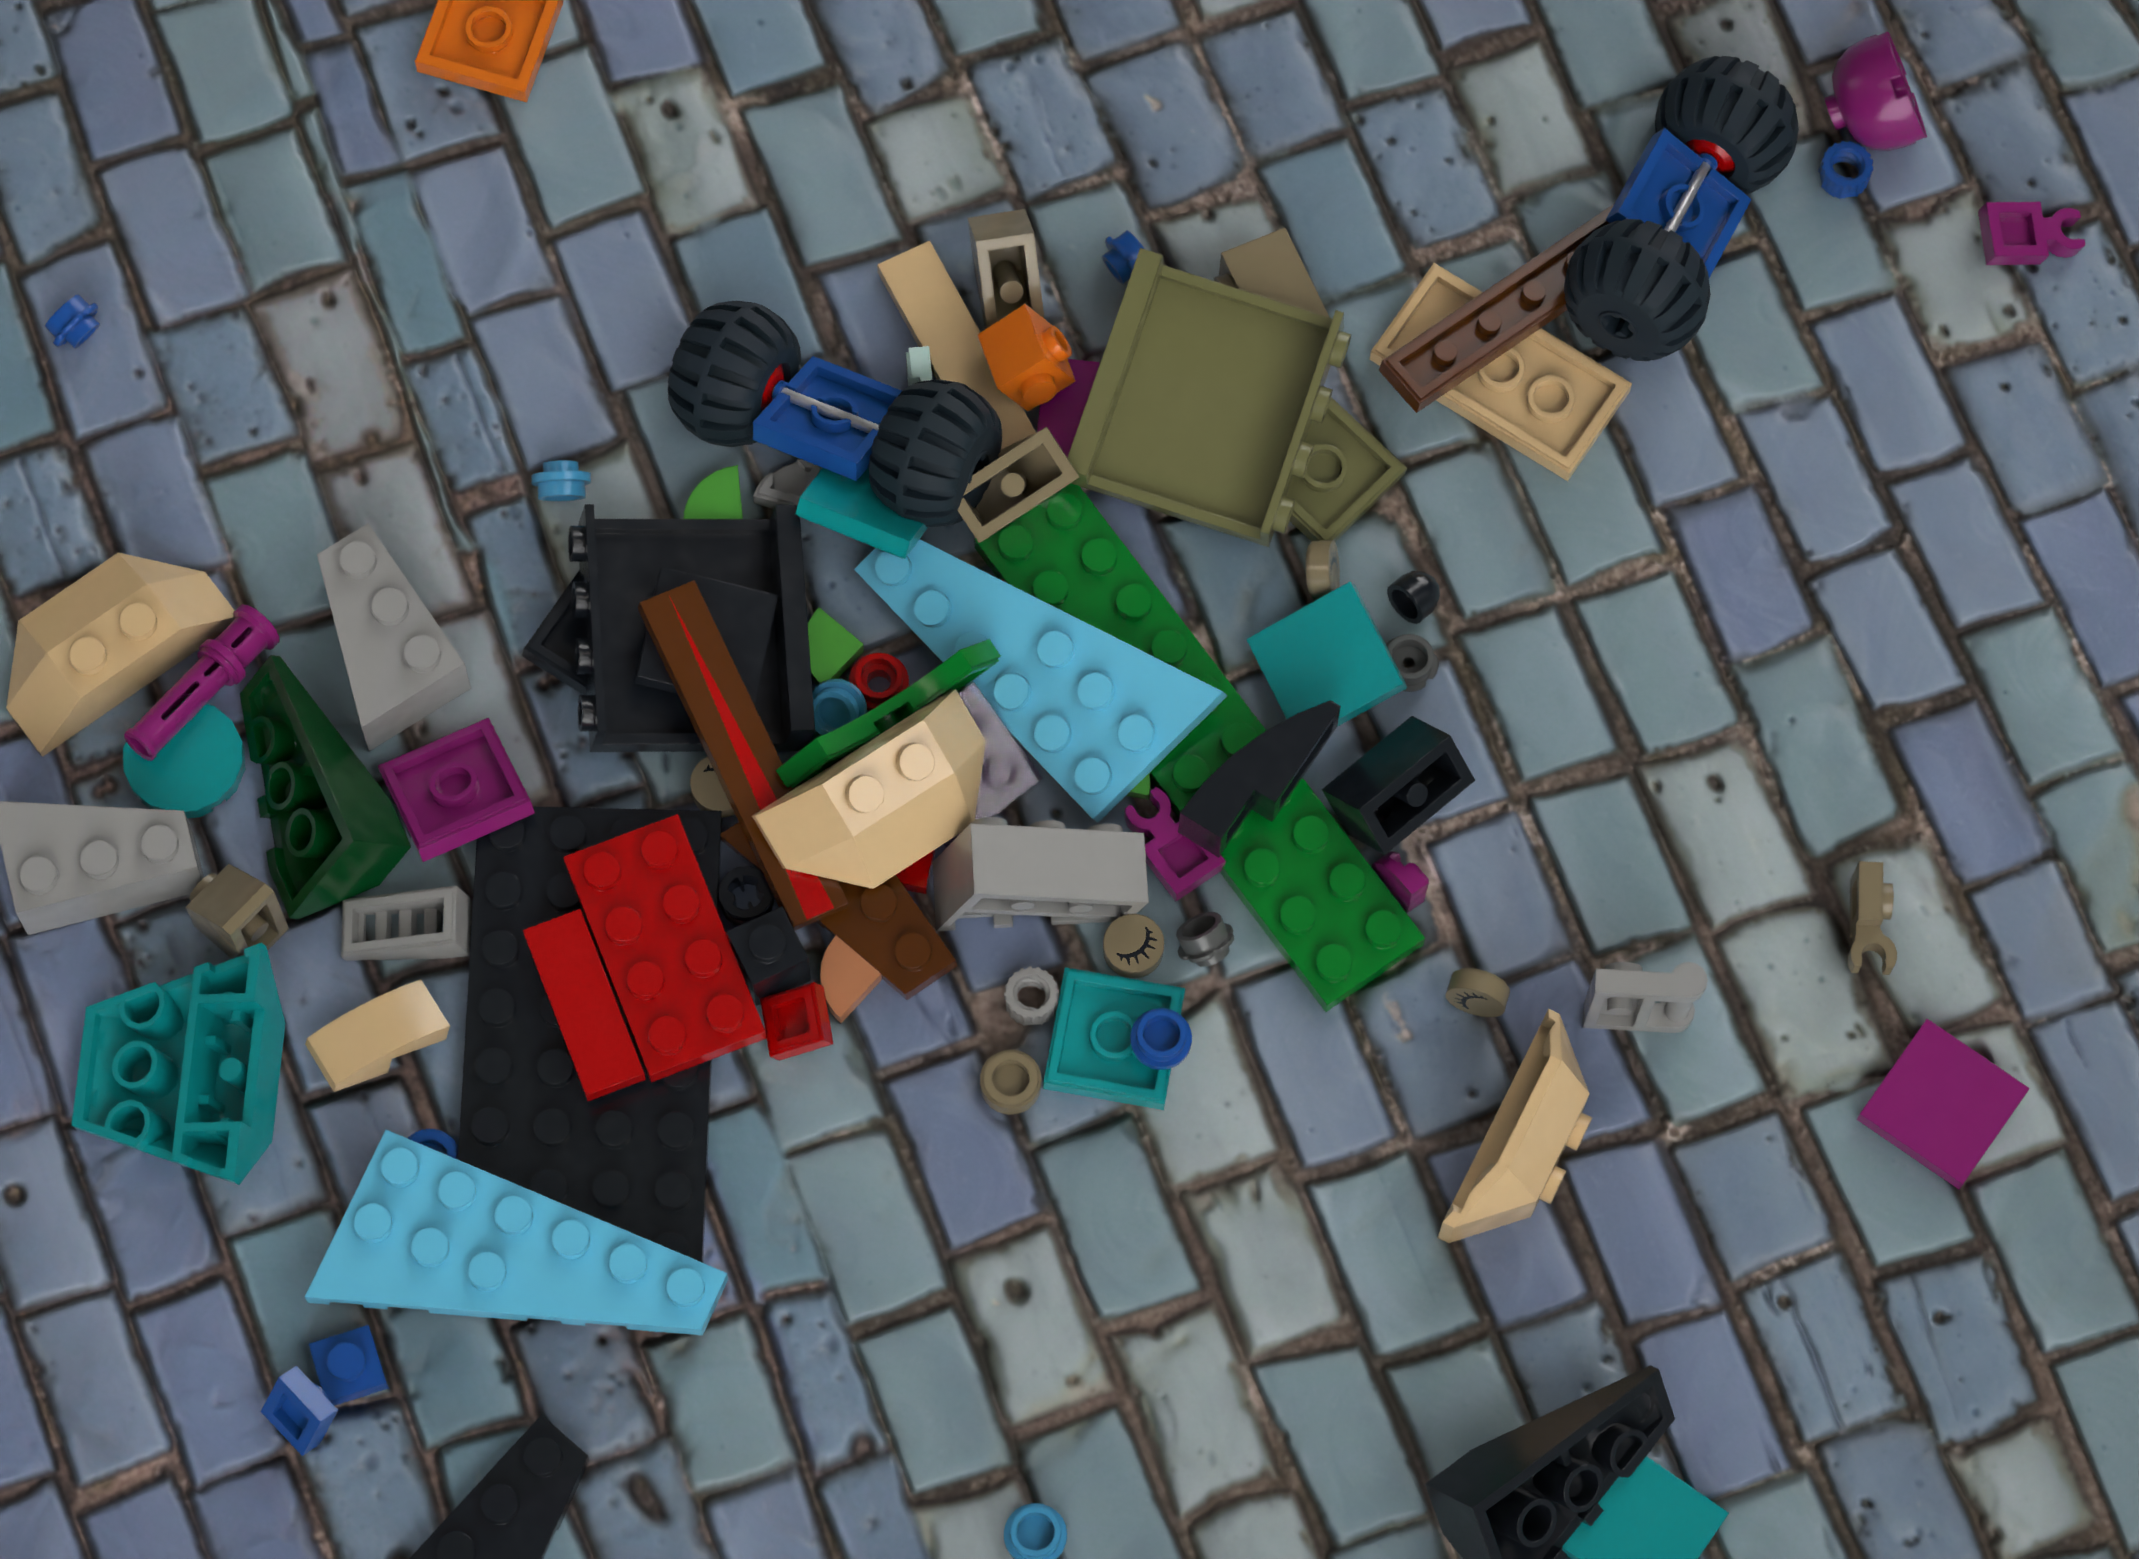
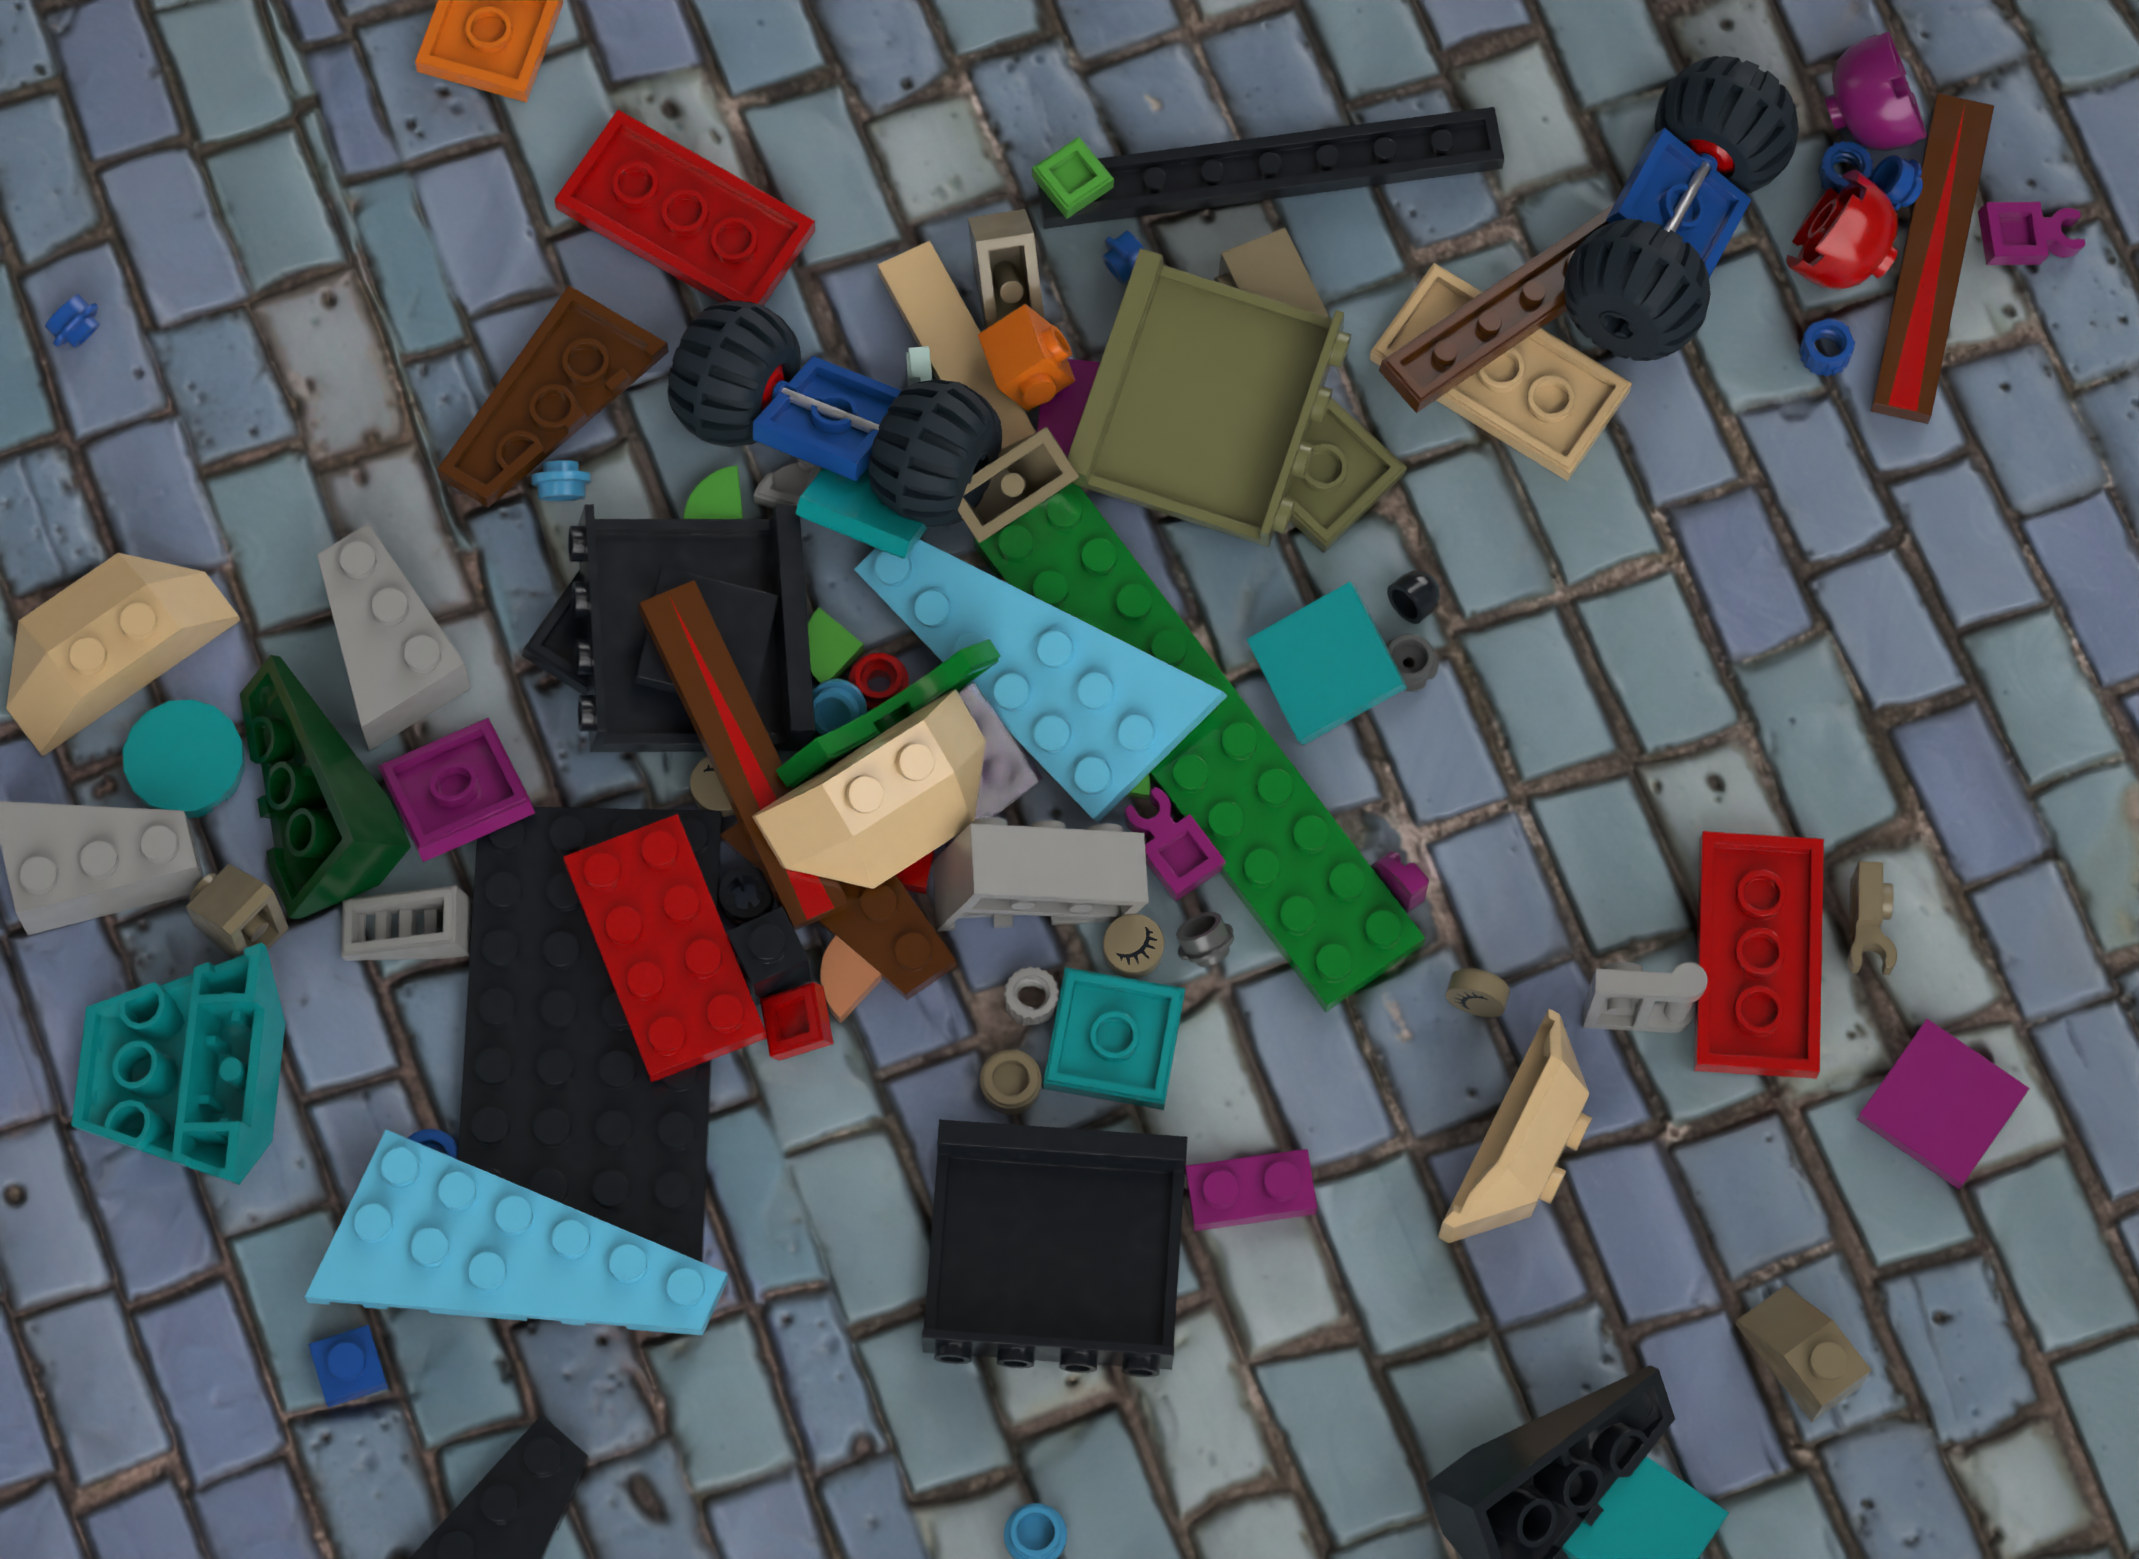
(223, 660): magenta pin -> none
(299, 1410): blue plate -> none
(374, 1033): tan slope -> none
(553, 388): none -> reddish brown wing
(584, 1005): red tile -> none
(684, 213): none -> red plate
(1055, 1247): none -> black panel
(1072, 177): none -> bright green tile
(1161, 1038): blue plate -> none
(1250, 1190): none -> magenta plate
(1257, 778): black slope -> none
(1291, 165): none -> black plate
(1322, 568): dark tan tile -> none
(1398, 785): black brick -> none
(1759, 954): none -> red plate
(1804, 1351): none -> dark tan slope
(1834, 331): none -> blue axle
(1847, 236): none -> red cylinder
(1899, 180): none -> blue plate
(1932, 259): none -> reddish brown tile

